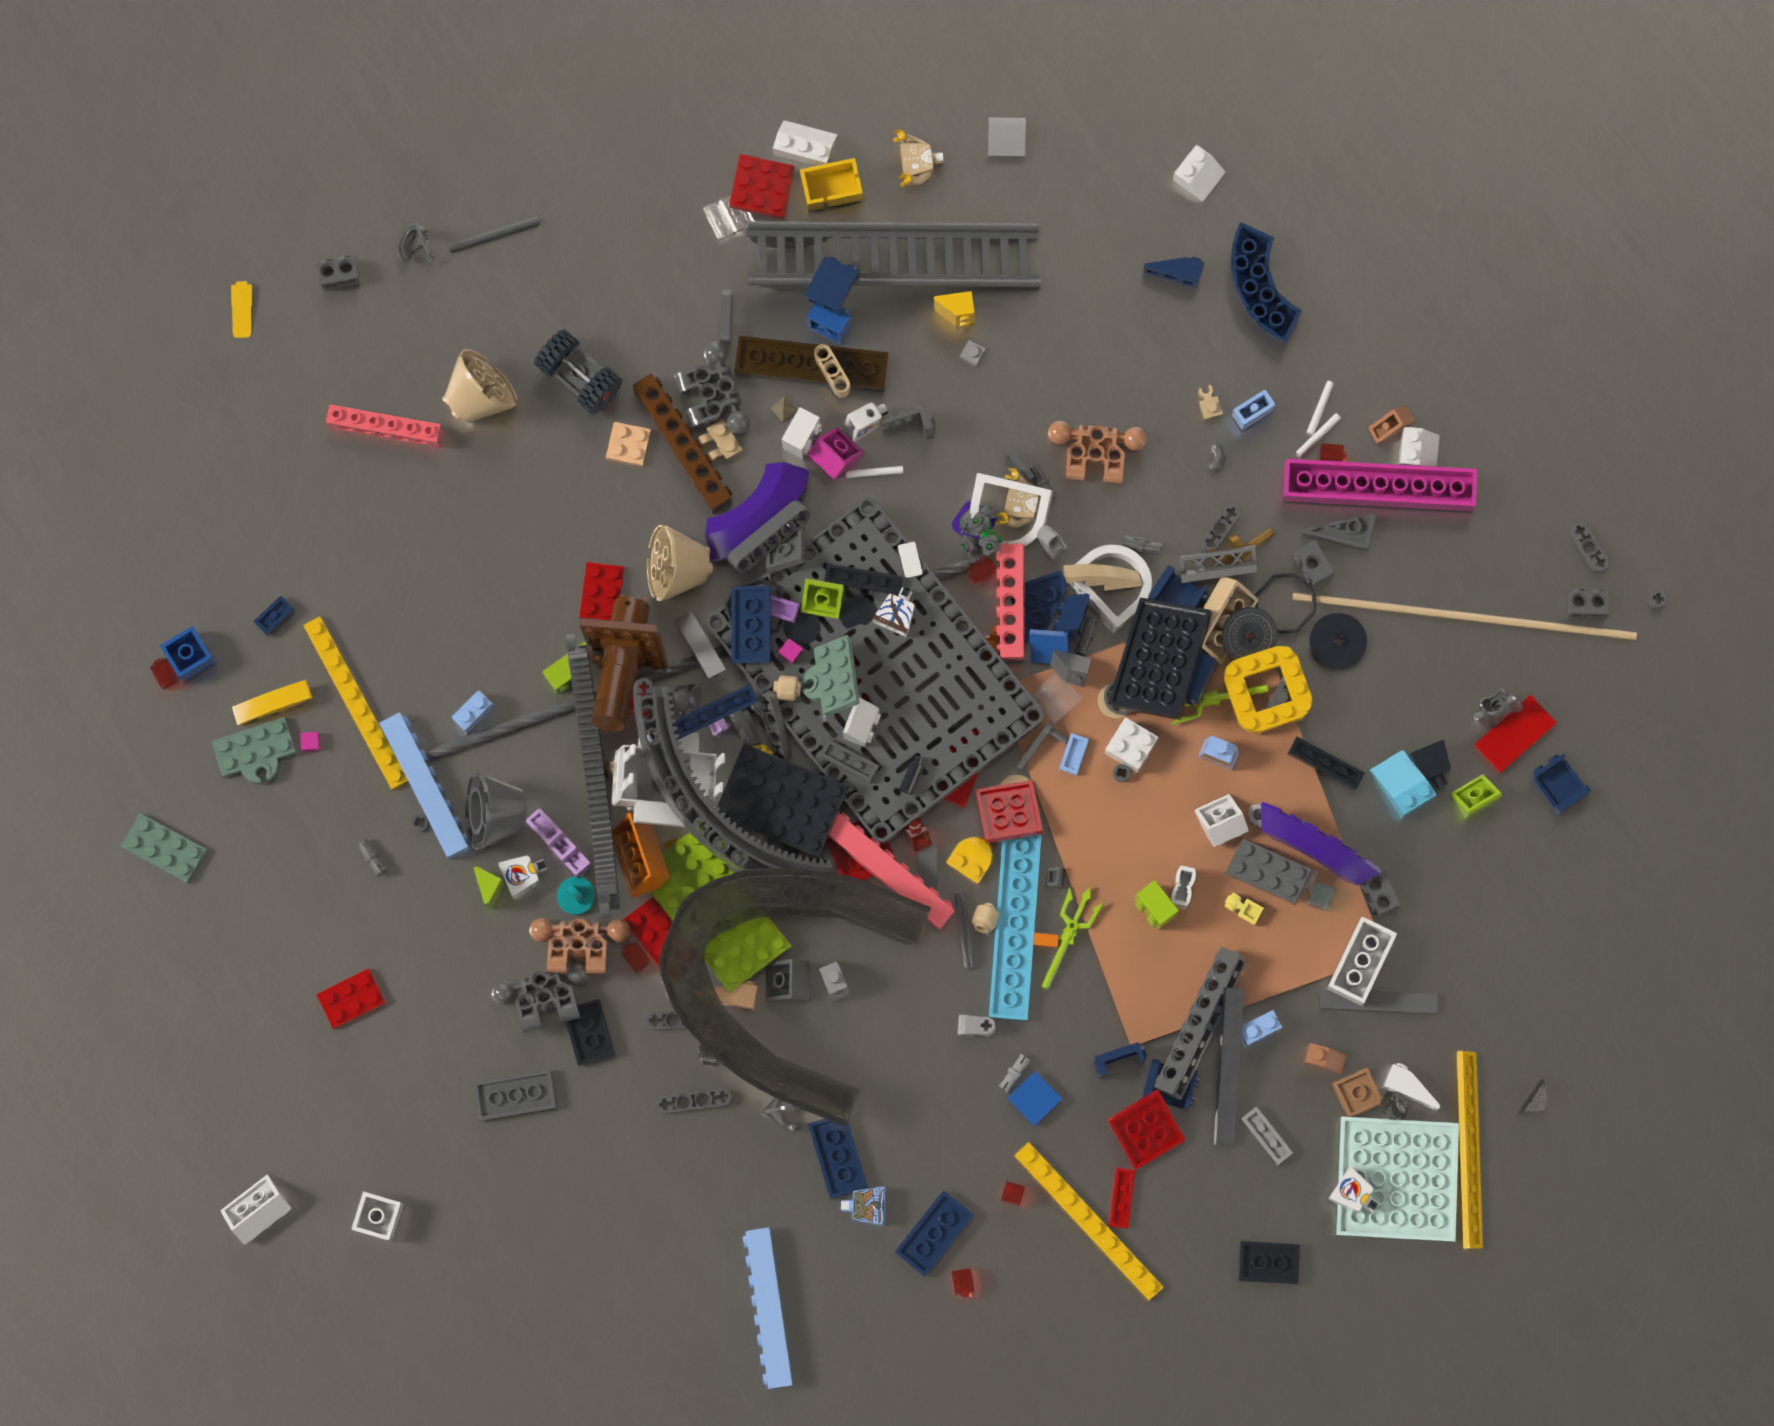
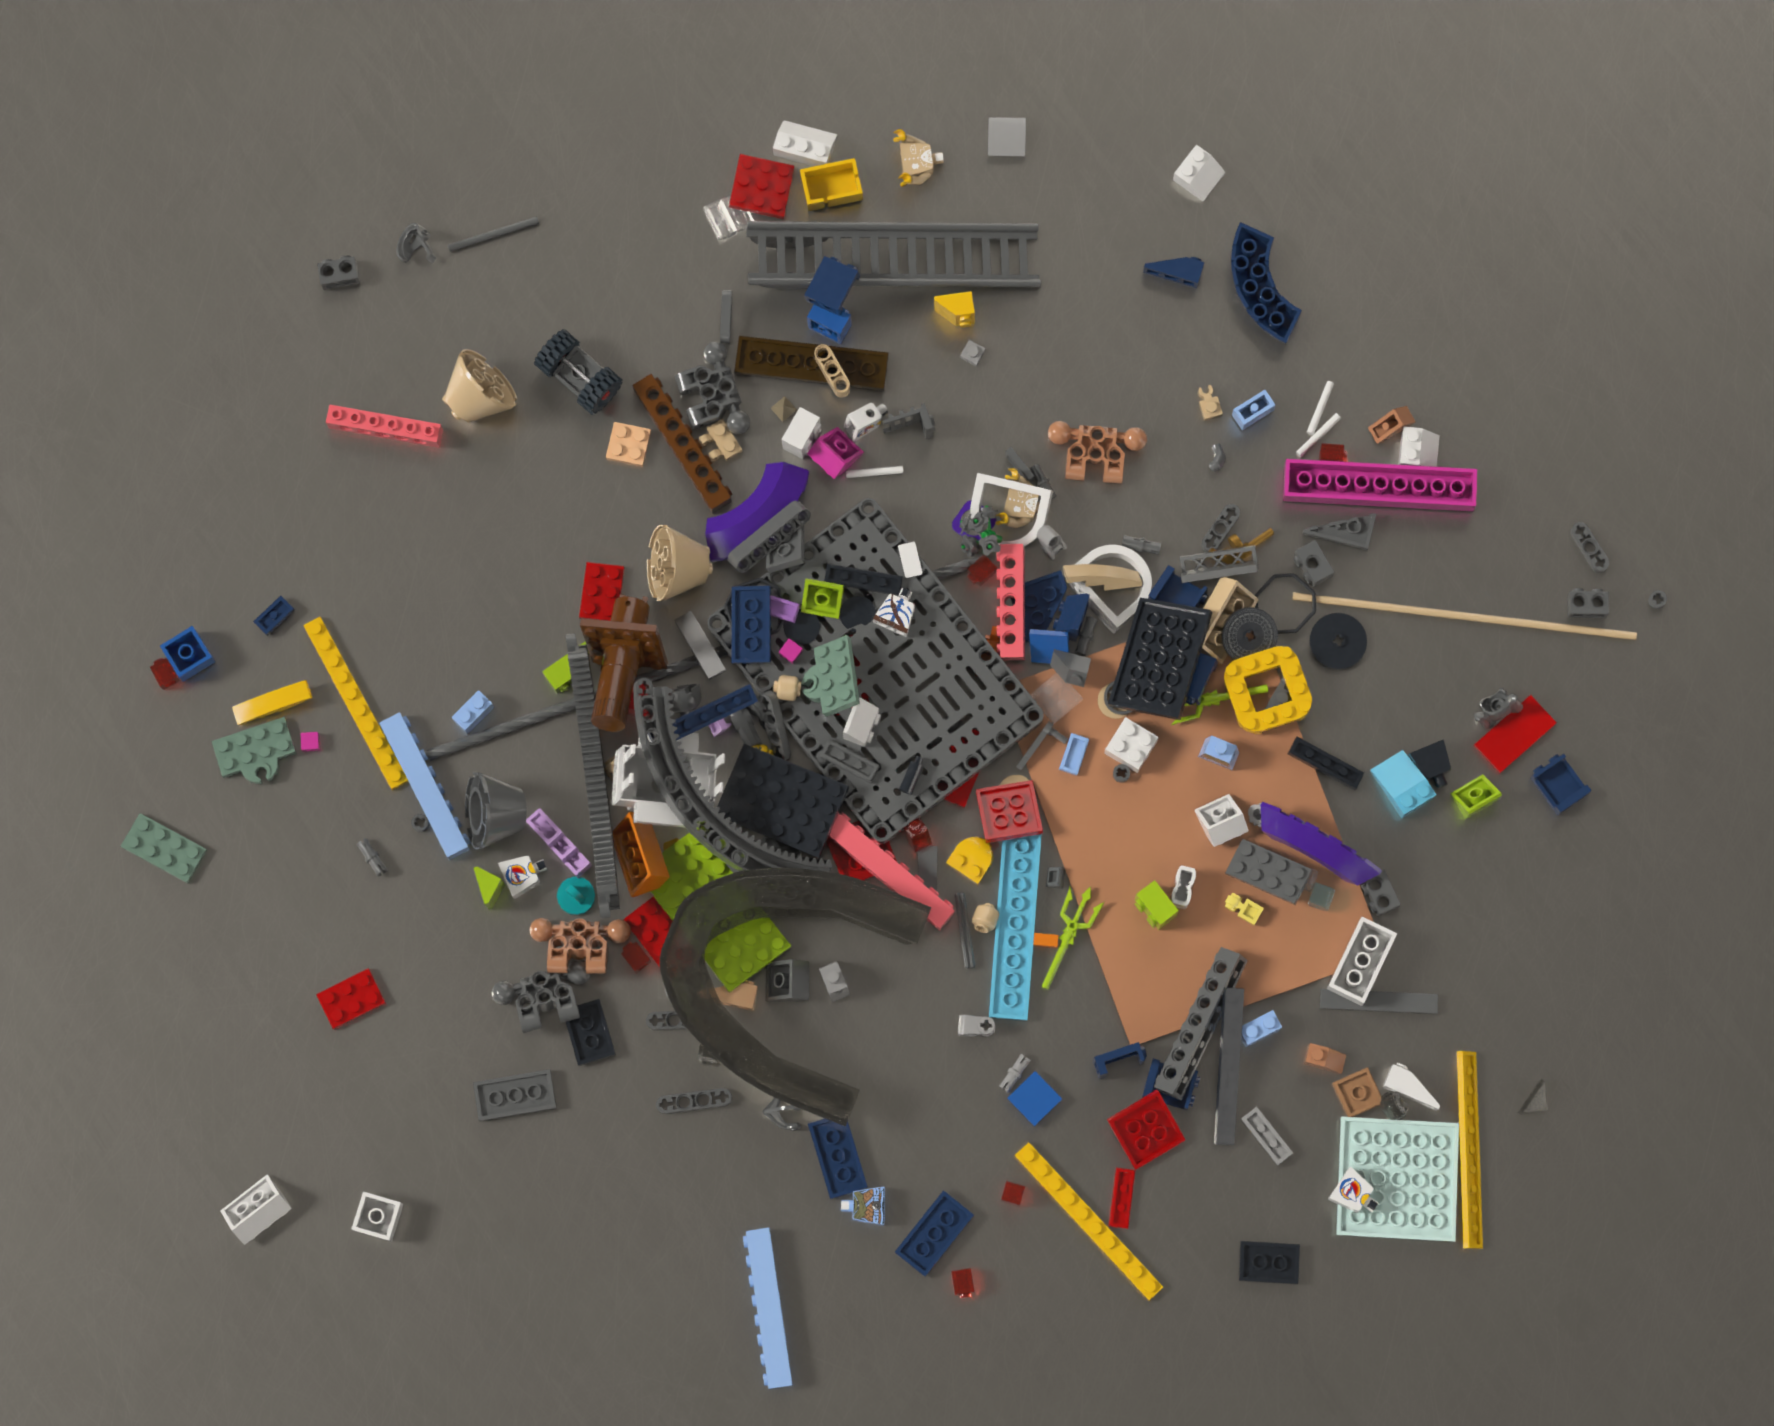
(241, 309): yellow piece -> none

